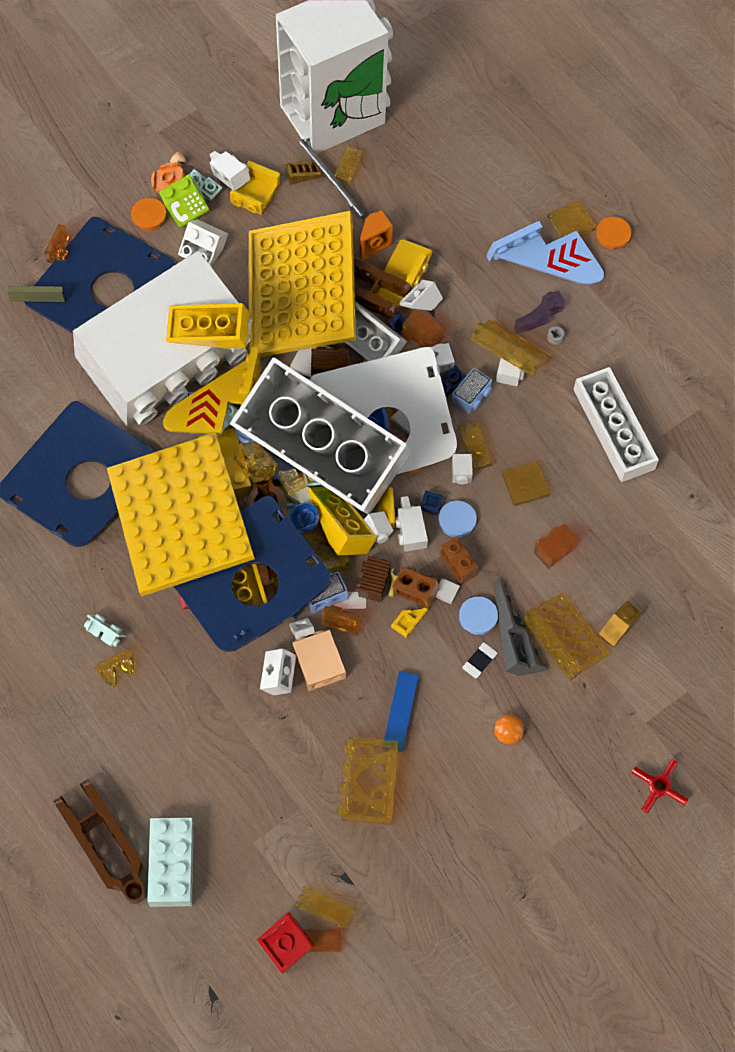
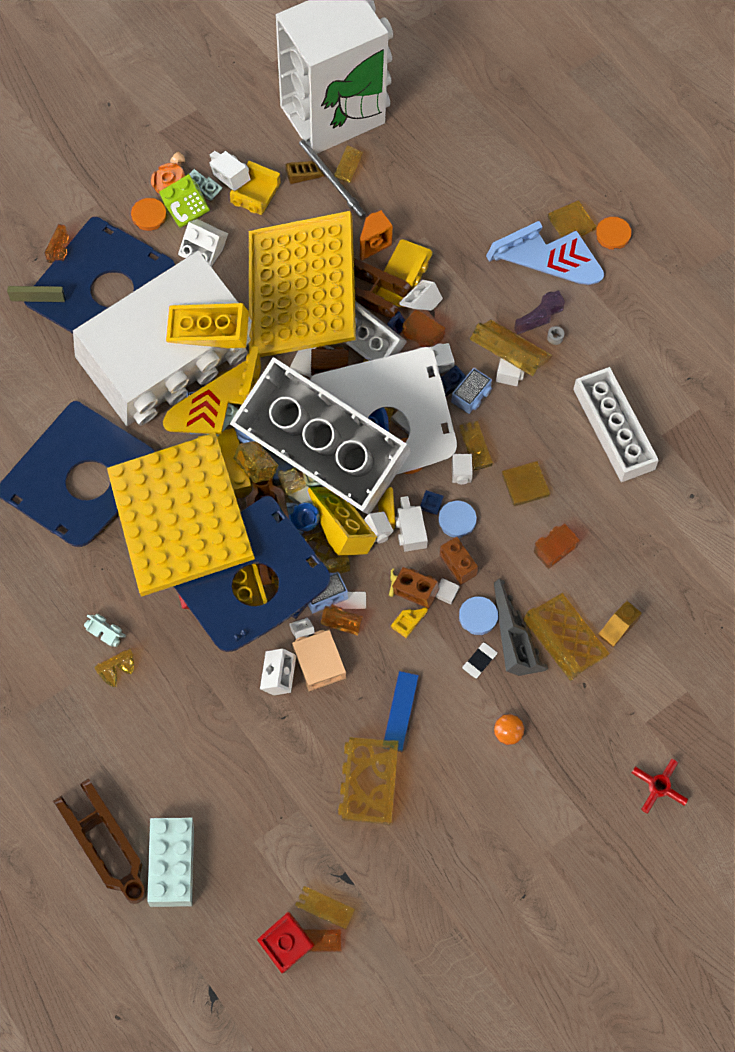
(374, 578): reddish brown brick -> none

